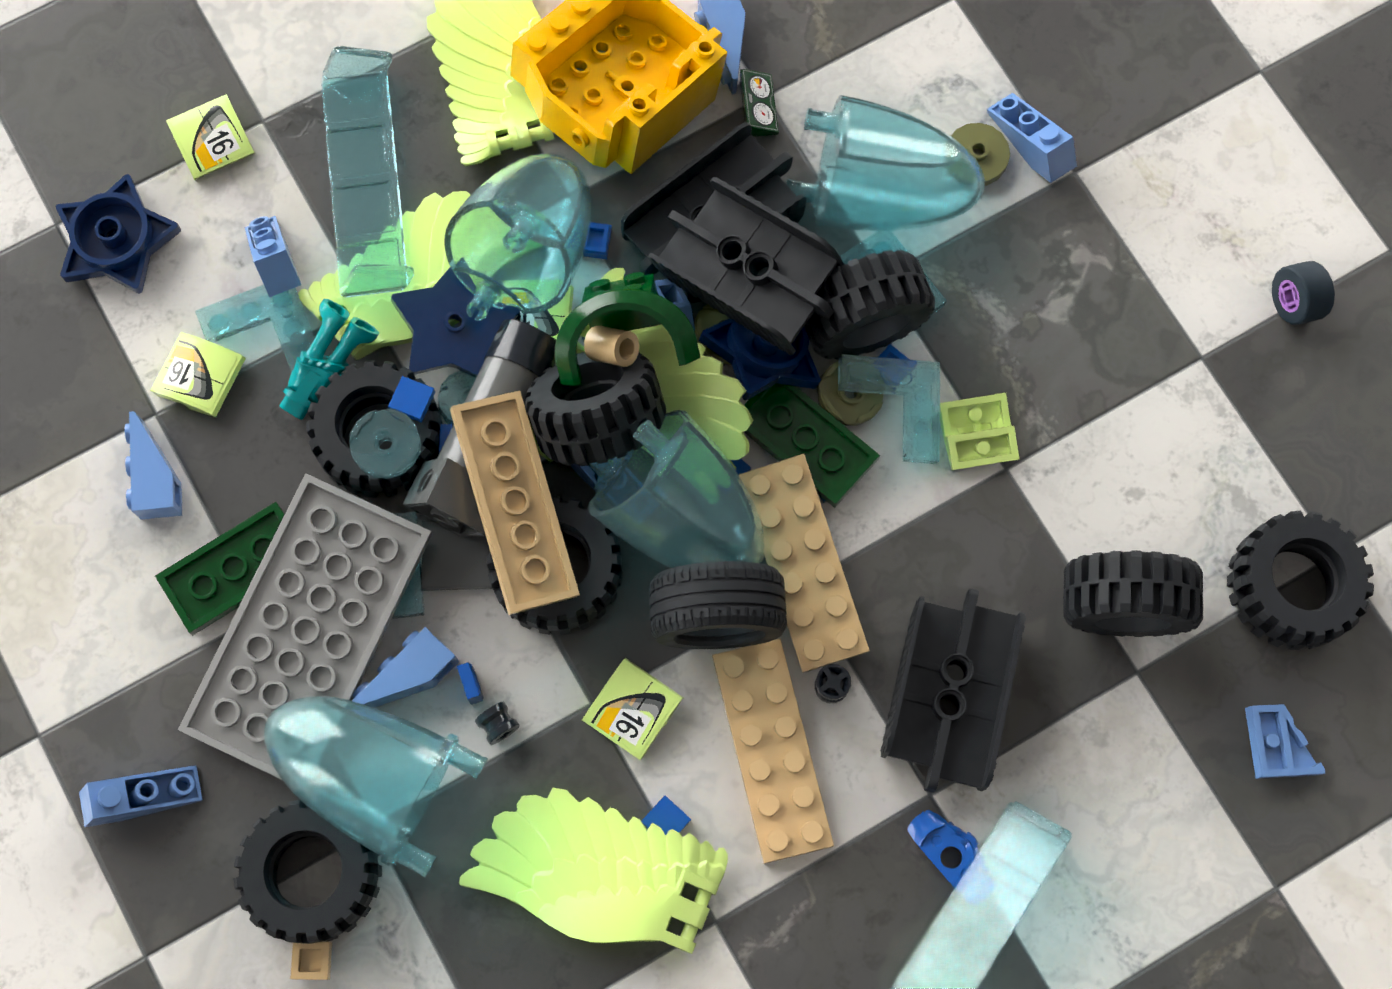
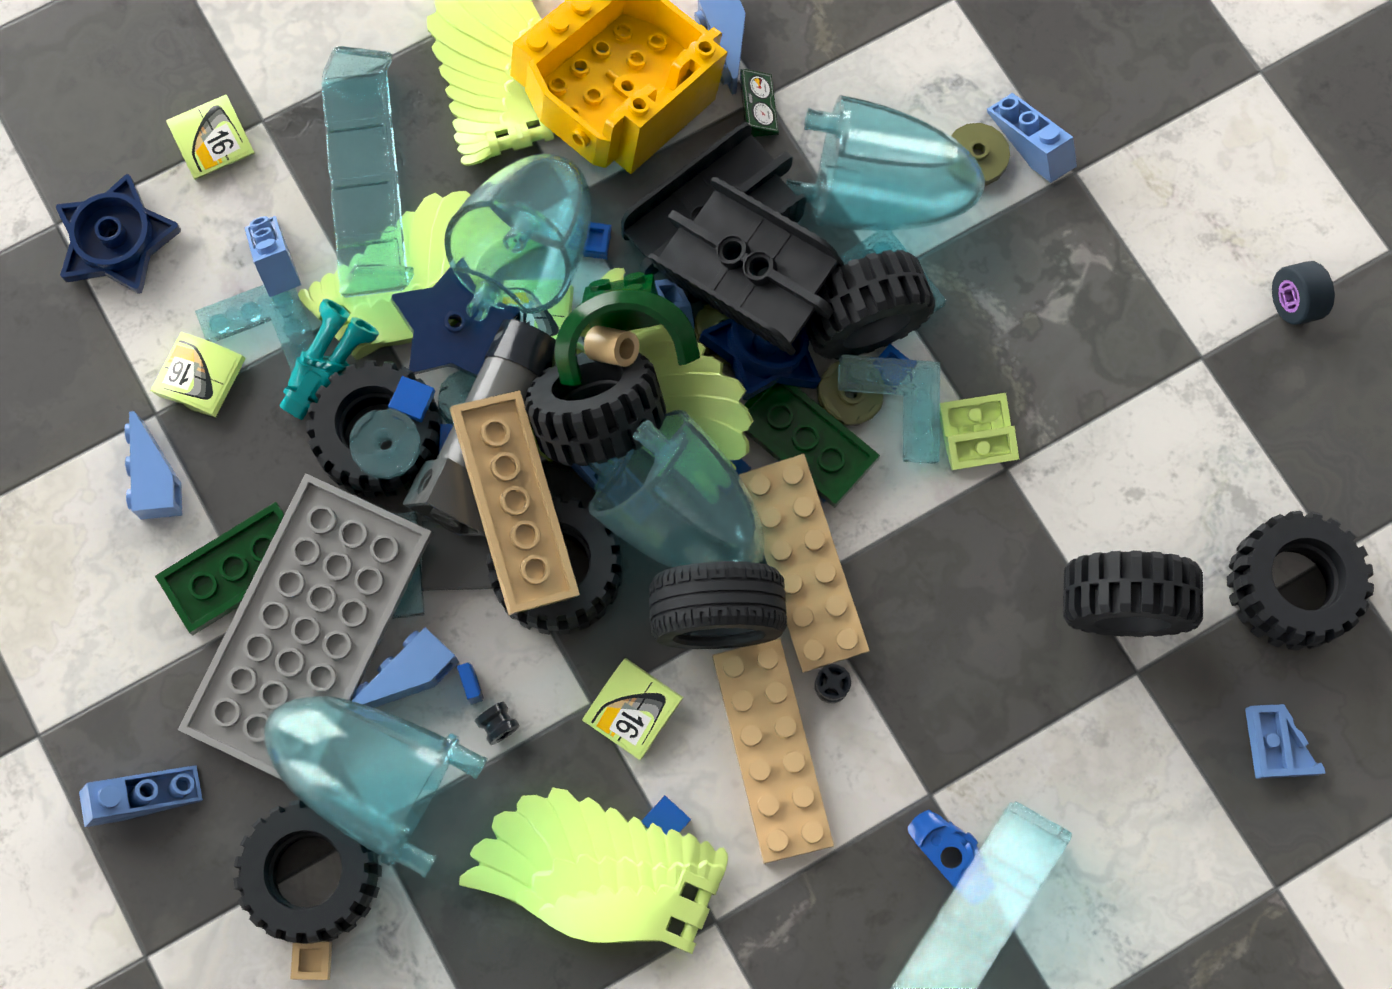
(986, 648): black piece -> none

